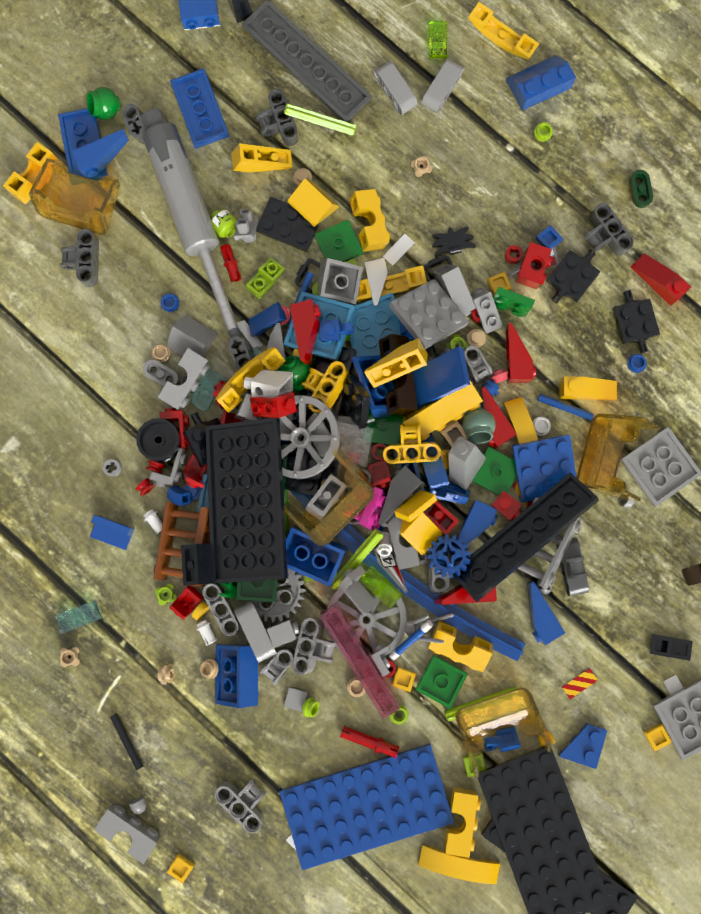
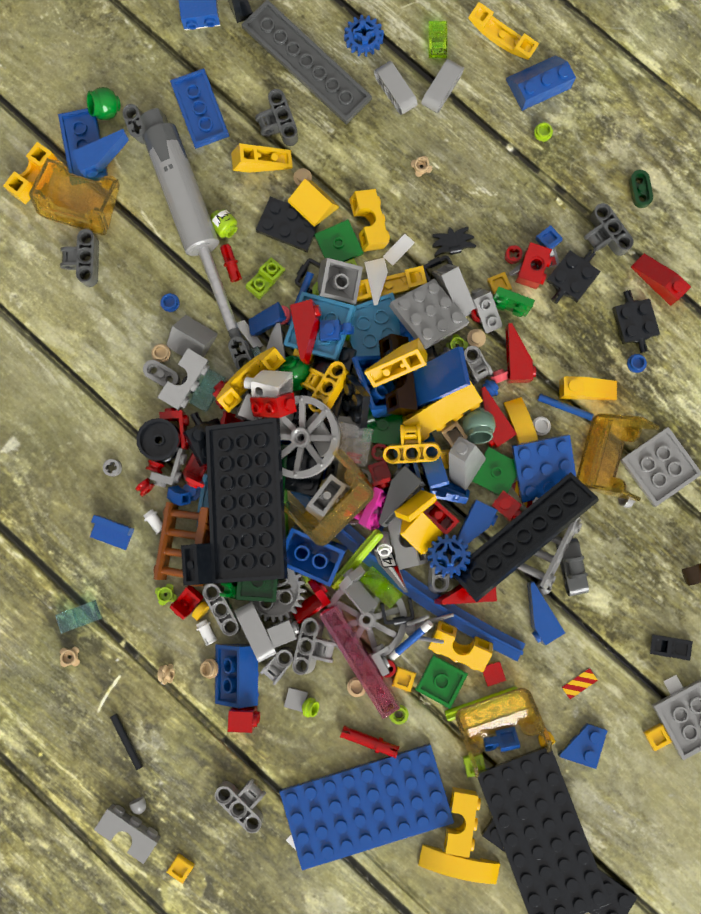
(243, 719): none -> red brick
(246, 226): light grey hips -> none
(313, 603): none -> red bracket
(319, 119): axle -> none
(363, 35): none -> blue gear
(398, 620): none -> black piece
(493, 674): none -> red tile

